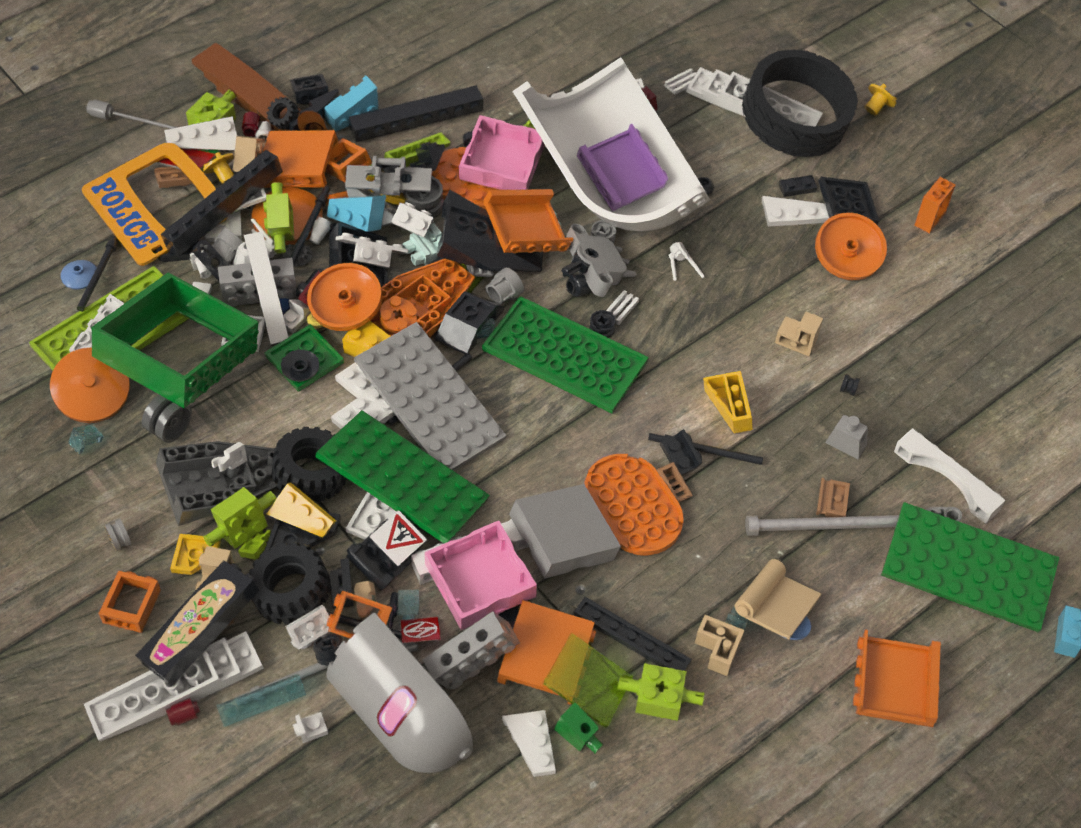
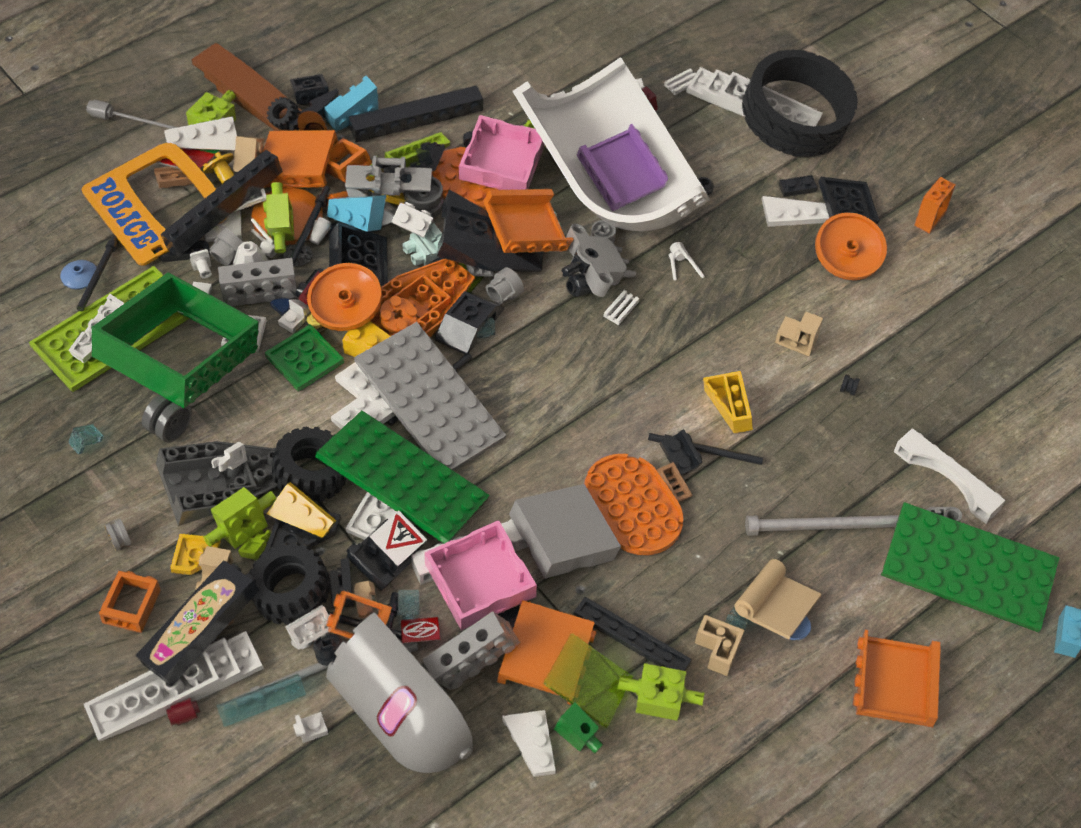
(87, 387): orange dish -> none
(207, 261): black beam -> none
(250, 124): dark red brick -> none
(263, 130): white cone -> none
(266, 287): white tile -> none
(298, 359): black dish -> none
(372, 253): white bracket -> none
(565, 354): green plate -> none
(603, 323): black wheel -> none
(833, 498): medium nougat plate -> none
(849, 436): light grey torso -> none
(879, 99): yellow piece -> none

